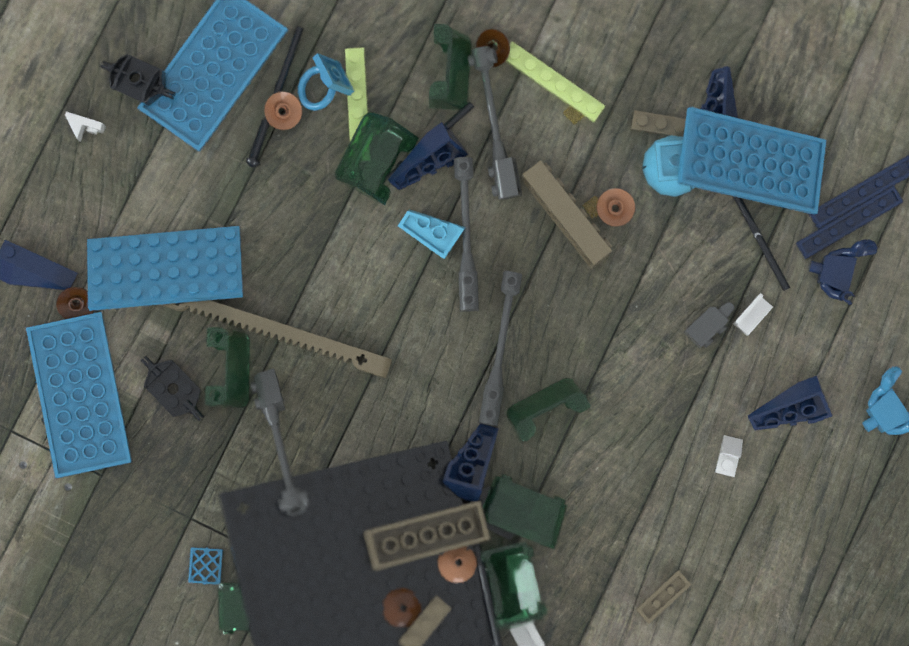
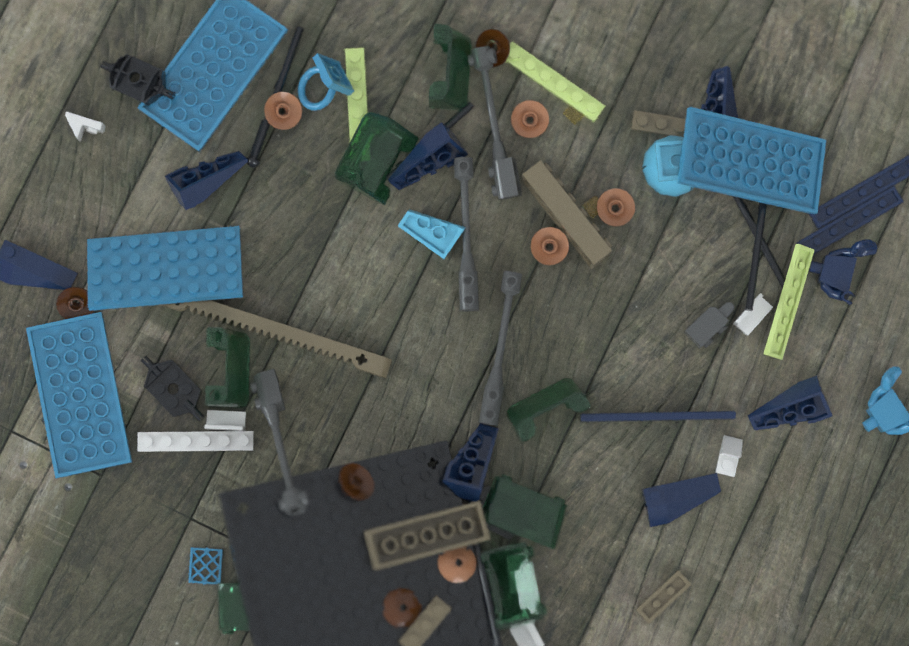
(196, 441): none -> white plate
(198, 183): none -> dark blue wedge
(226, 420): none -> white panel
(356, 481): none -> reddish brown dish
(533, 110): none -> nougat dish
(549, 236): none -> nougat dish
(658, 416): none -> dark blue tile
(674, 499): none -> dark blue wedge
(756, 256): none -> black bar
(789, 301): none -> yellowish green plate

